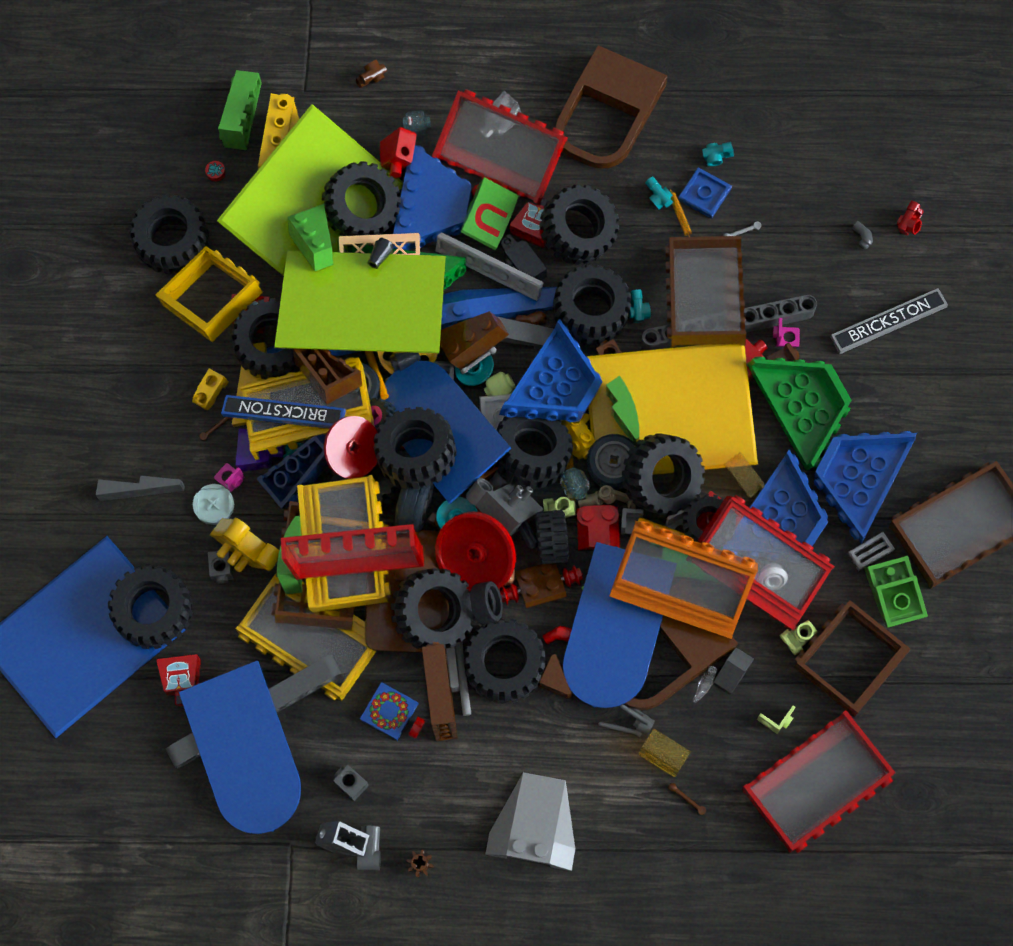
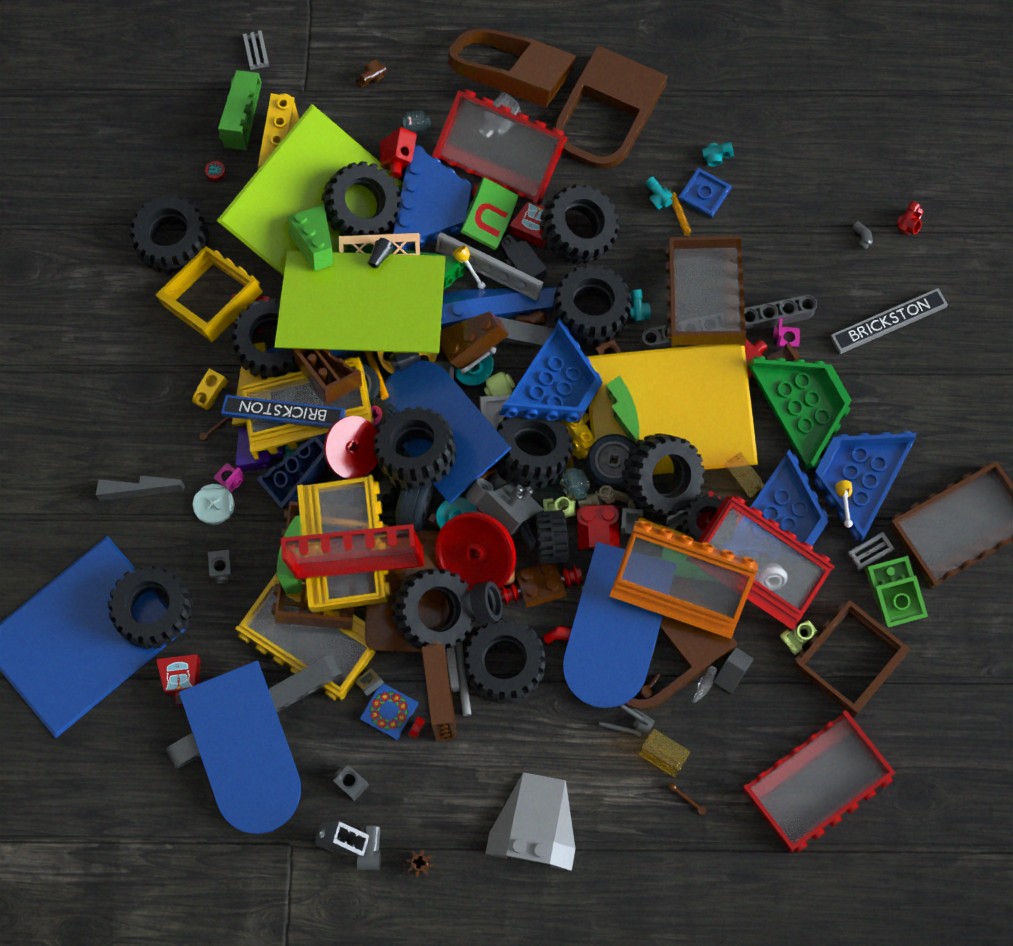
(251, 550): yellow piece -> none
(253, 37): none -> light grey tile
(369, 681): none -> dark grey tile
(462, 255): none -> hinge
(533, 77): none -> reddish brown window
(554, 679): reddish brown slope -> none
(646, 691): none -> reddish brown hand
(757, 225): light grey hinge -> none
(773, 726): yellowish green bracket -> none
(844, 490): none -> hinge

